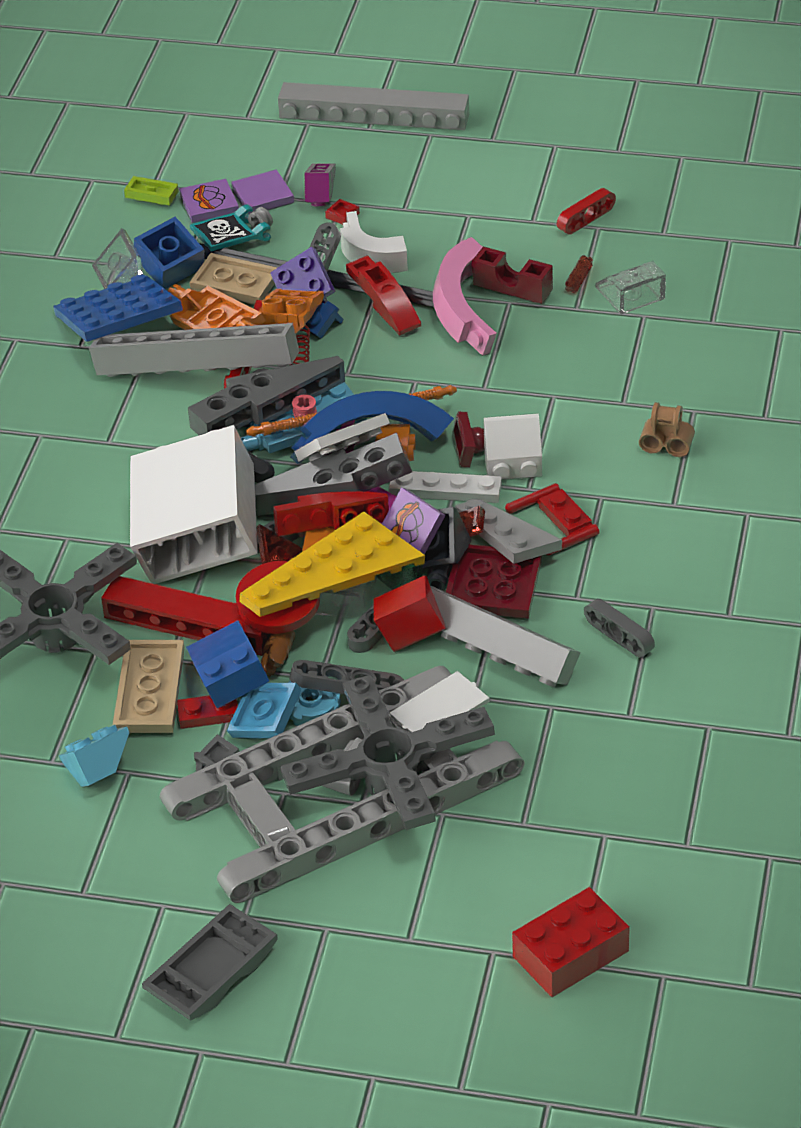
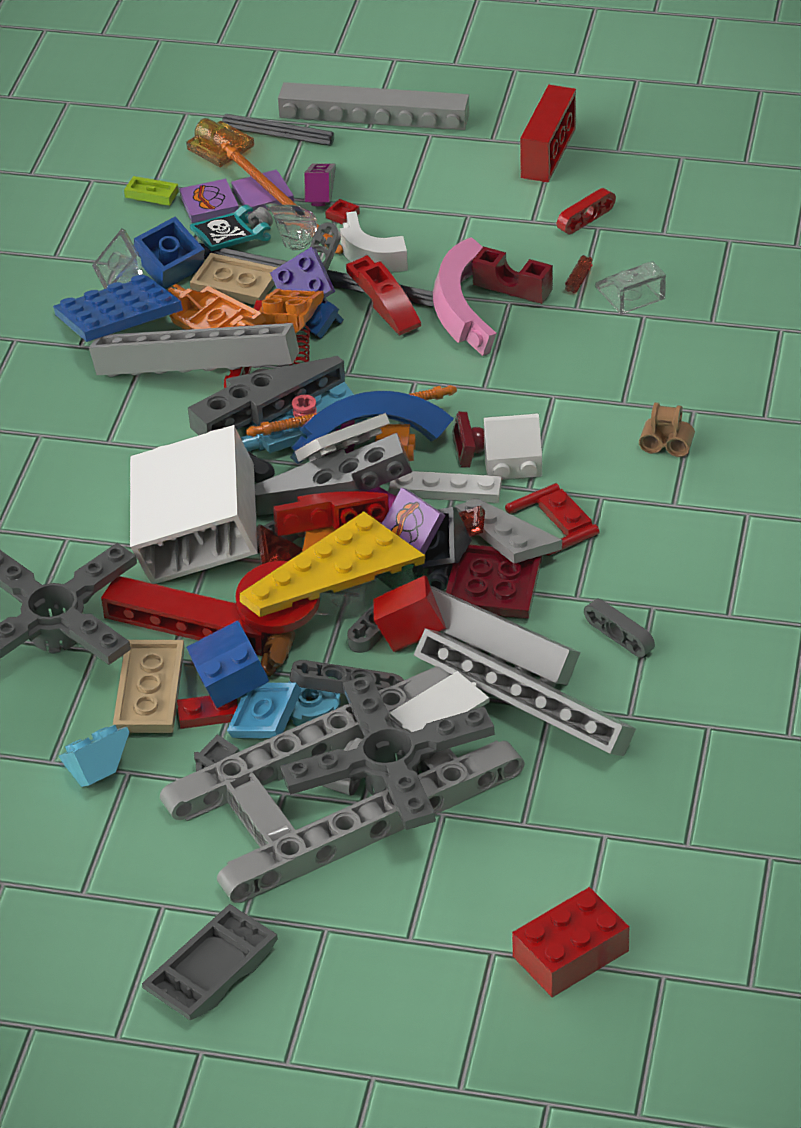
(211, 135): none -> clear orange plate
(234, 154): none -> orange hose
(279, 129): none -> axle
(294, 225): none -> clear helmet
(526, 692): none -> light grey brick
(548, 133): none -> red brick

